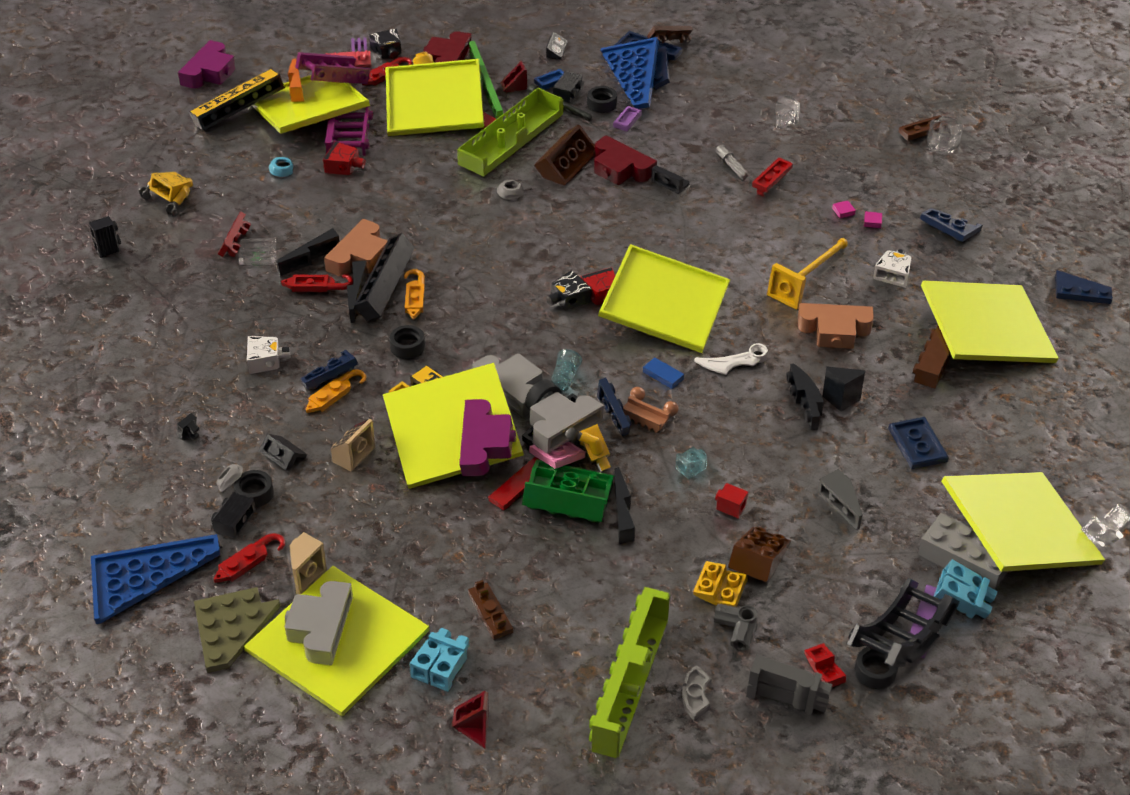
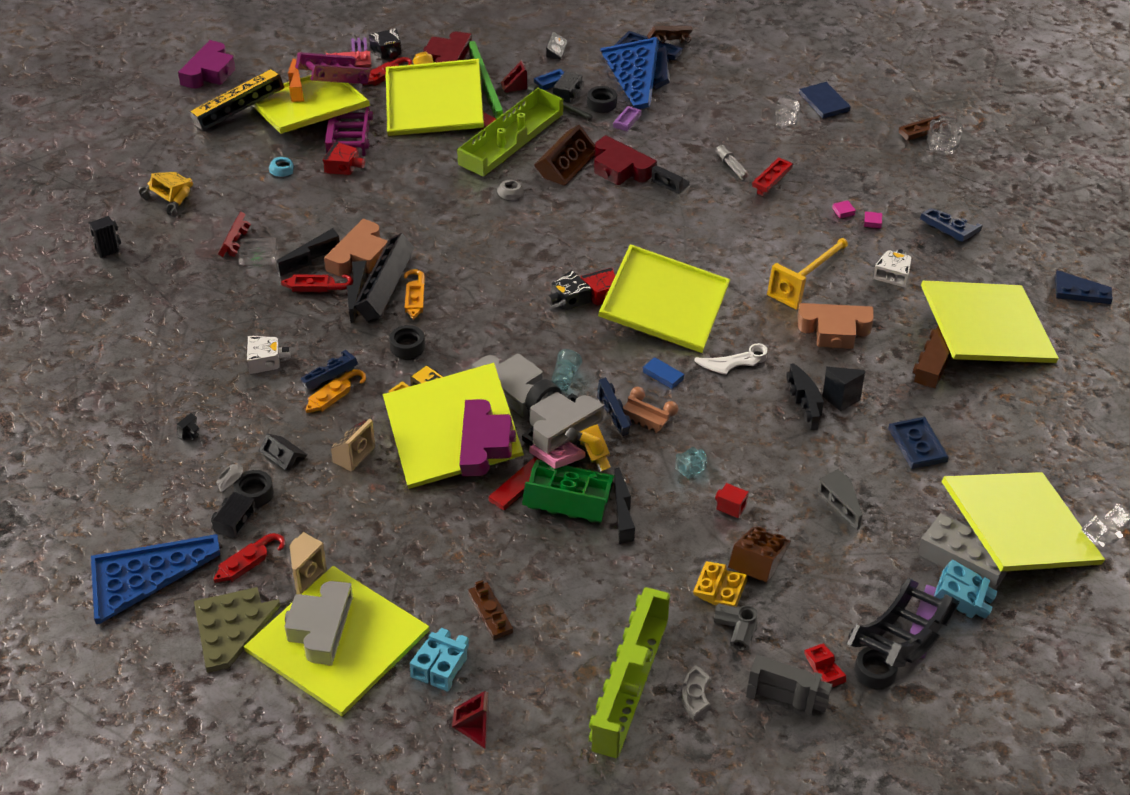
(824, 100): none -> dark blue tile

